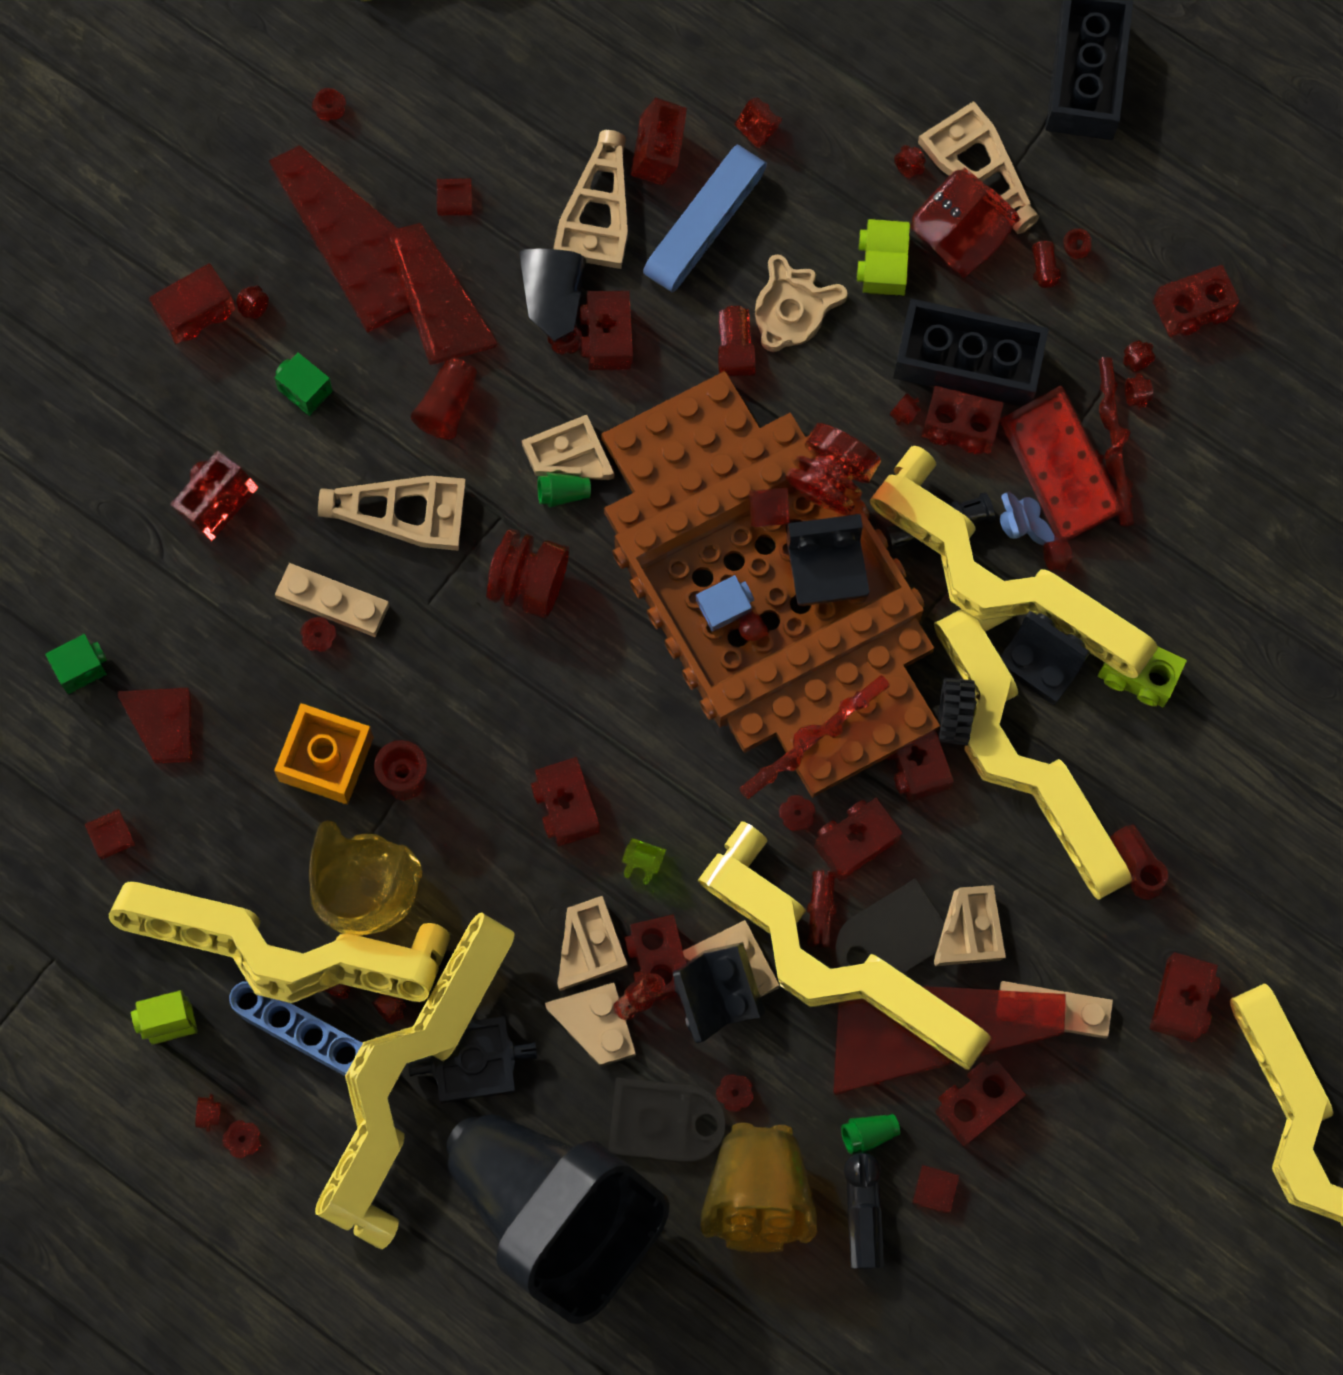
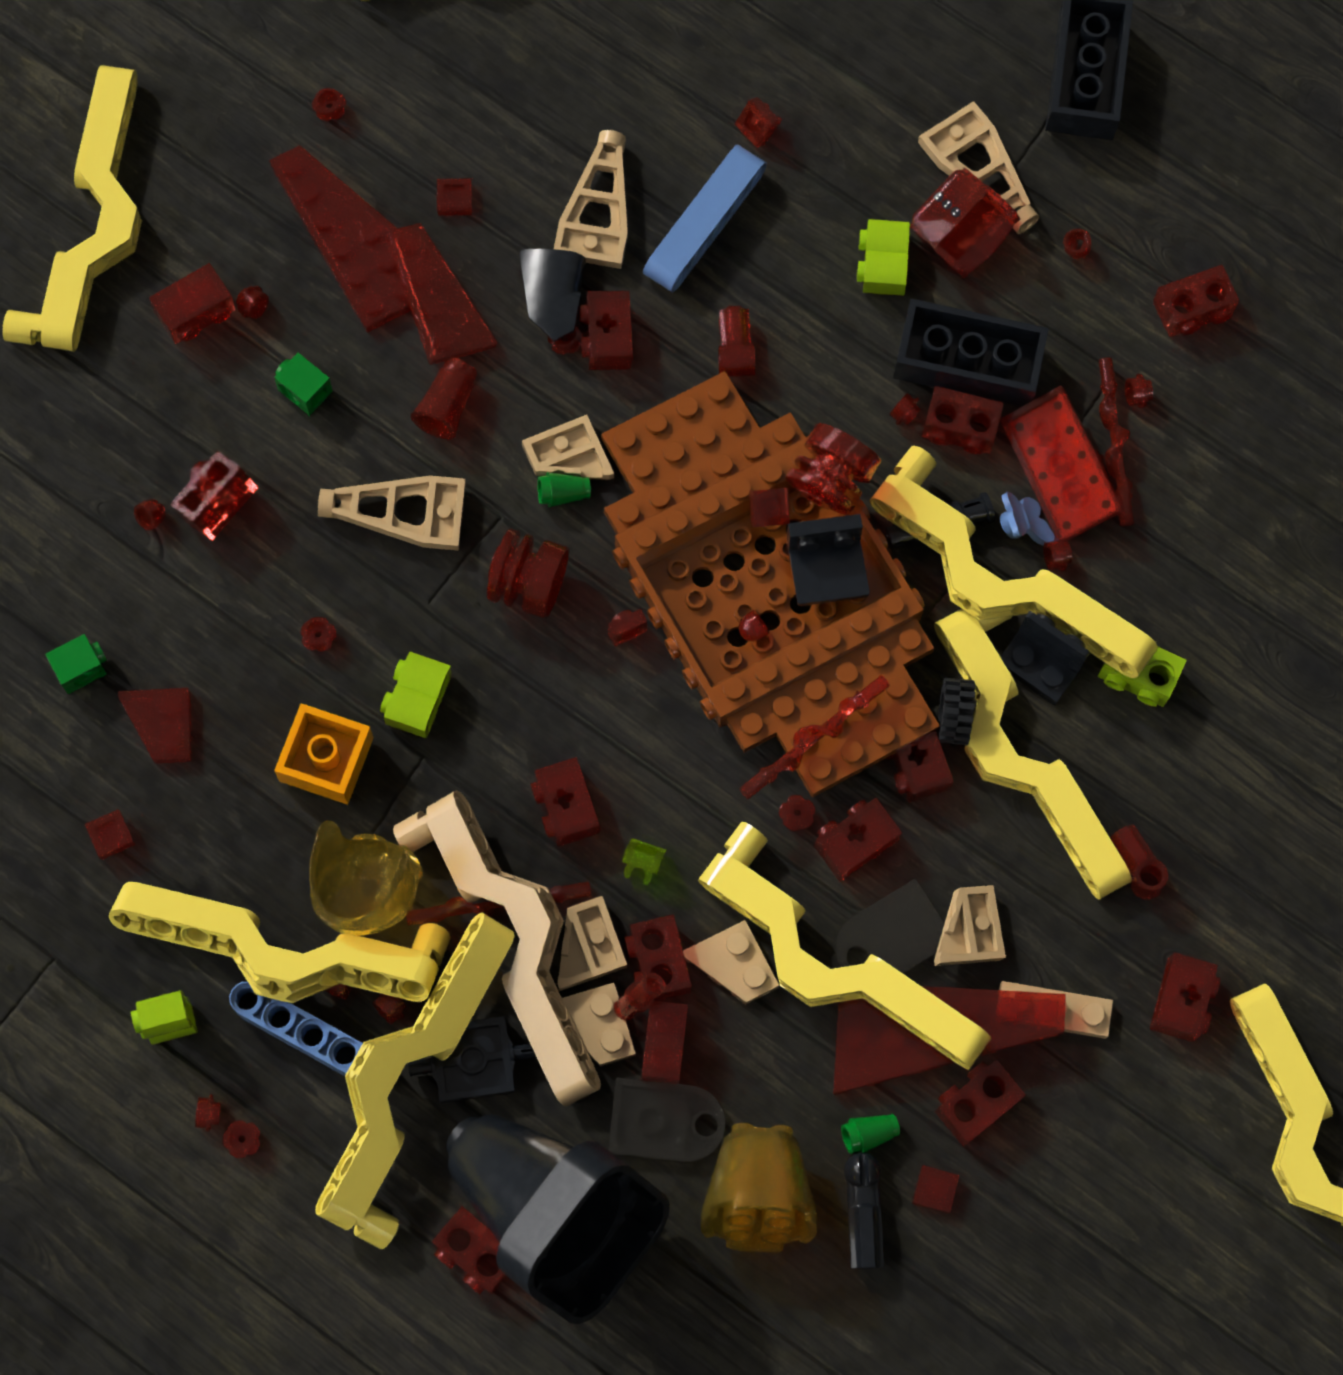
(117, 228): none -> light yellow beam
(149, 514): none -> clear red hinge
(332, 600): tan plate -> none
(401, 758): clear red plant -> none
(416, 694): none -> lime brick
(460, 906): none -> clear red piece
(481, 1245): none -> clear red brick
(537, 925): none -> tan beam
(626, 626): none -> clear red plate
(659, 141): clear red brick -> none
(664, 1042): none -> clear red brick
(717, 990): black bracket -> none
(725, 602): medium blue brick -> none
(731, 1102): clear red plate -> none
(791, 306): tan tile -> none
(821, 909): clear red pin -> none
(910, 161): clear red plate -> none
(1046, 270): clear red pin -> none
(1138, 355): clear red plate -> none

